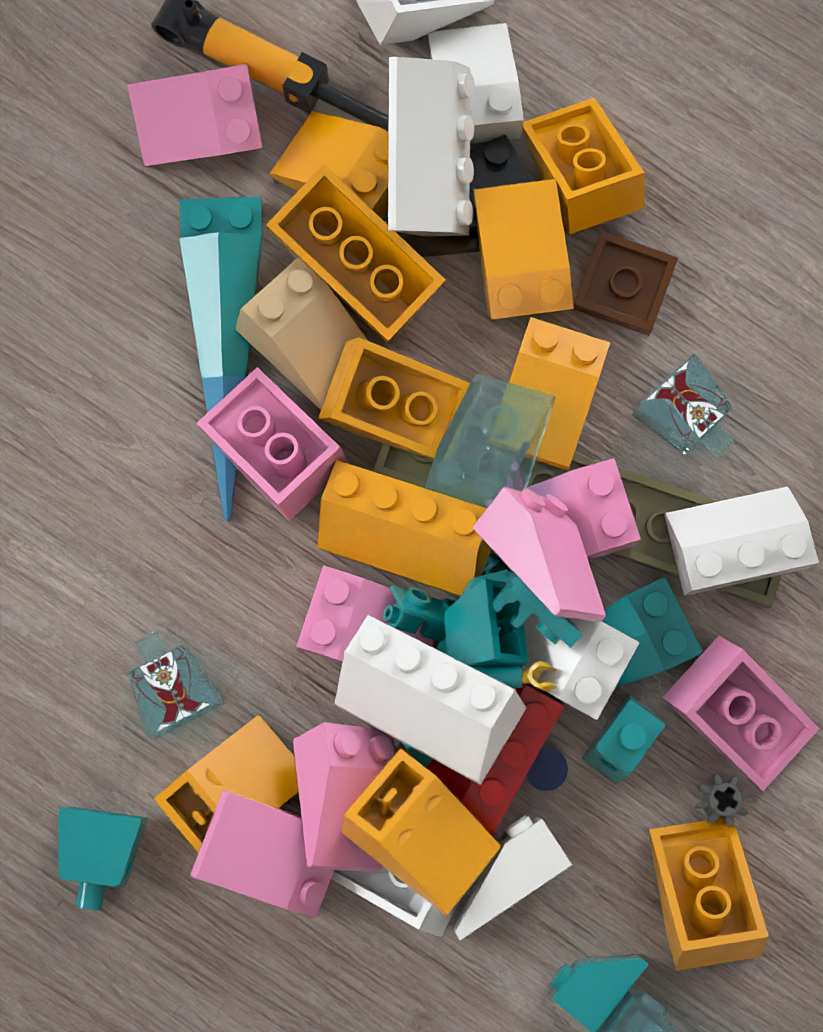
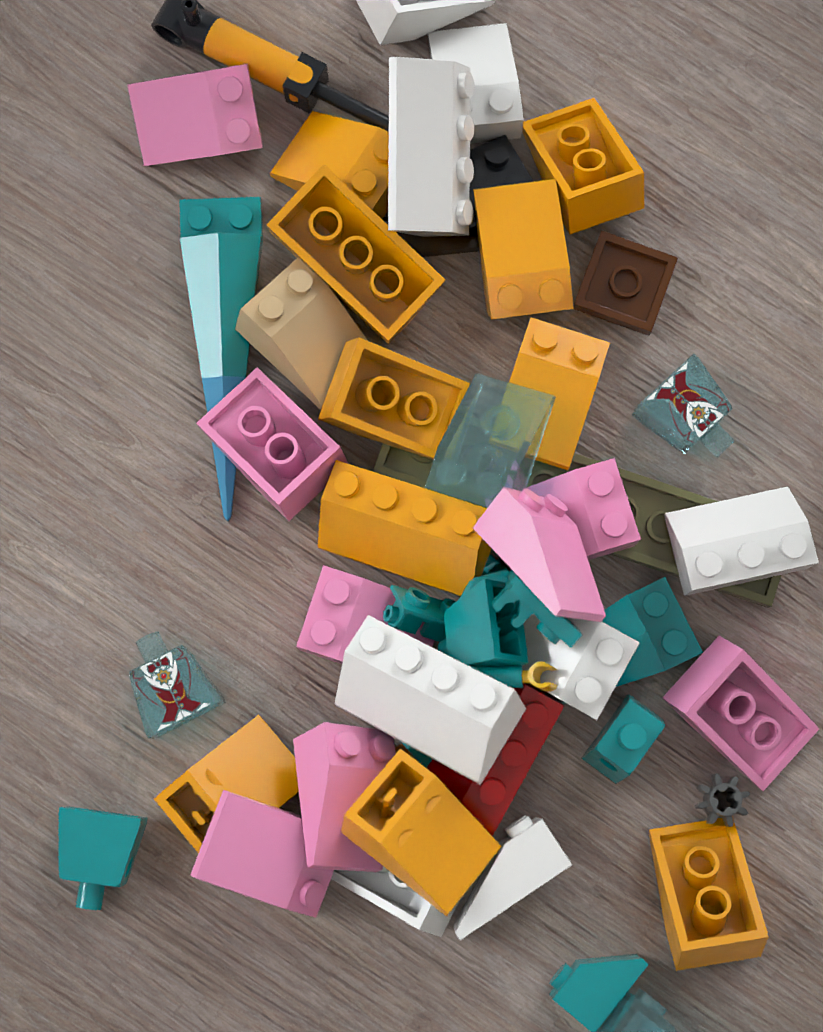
(548, 770): clear blue plate -> none

